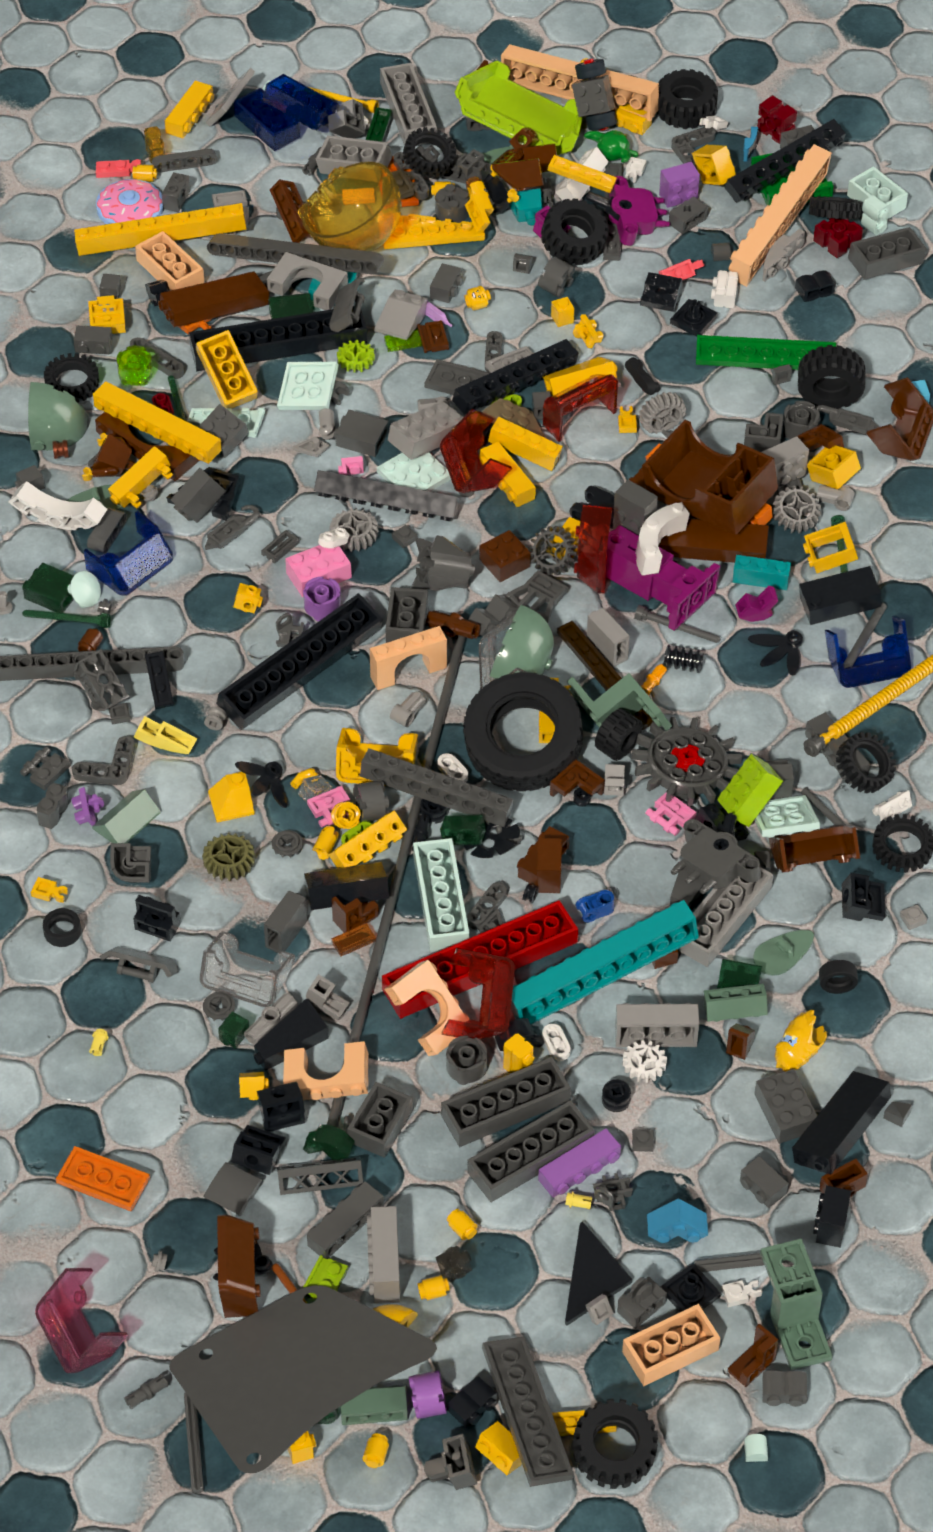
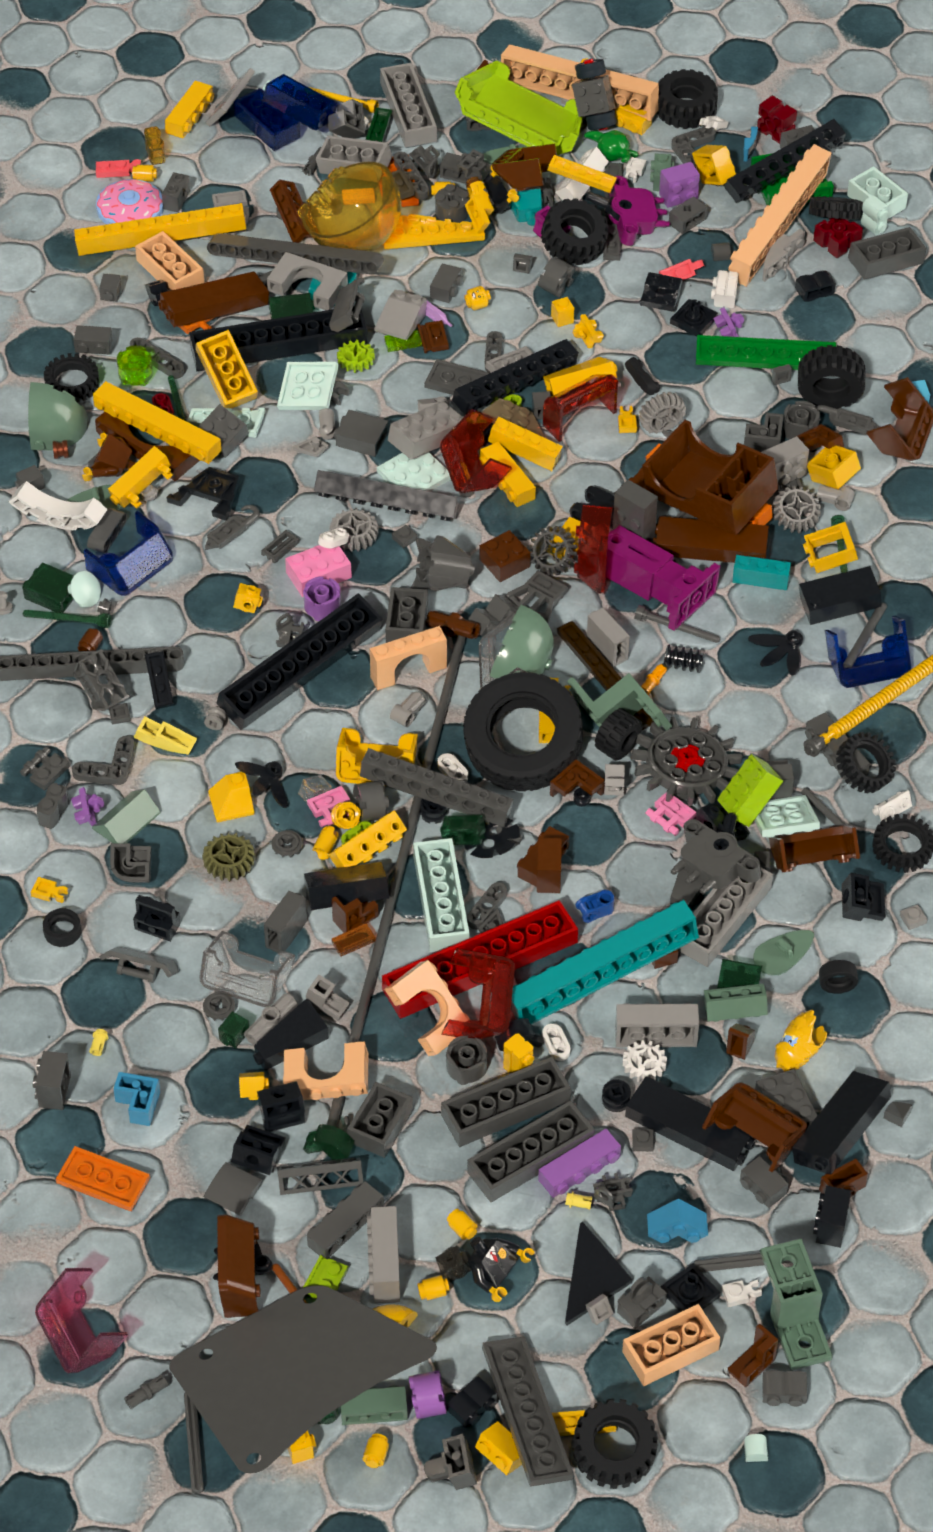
(52, 1080): none -> dark grey brick
(107, 313): yellow piece -> none
(140, 1094): none -> dark azure brick
(159, 1261): light grey plate -> none
(184, 160): dark grey beam -> none
(197, 496): dark grey brick -> none
(297, 781): yellow arm -> none
(351, 465): bright pink bracket -> none
(421, 832): black pin -> none
(422, 165): black tyre -> none
(493, 1262): none -> black torso
(517, 140): reddish brown brick -> none
(530, 893): black bush -> none
(660, 162): none -> sand green brick
(663, 522): white brick -> none
(682, 1122): none -> black brick
(724, 319): none -> medium lavender hips
(757, 608): magenta brick -> none
(760, 1119): none -> reddish brown windscreen

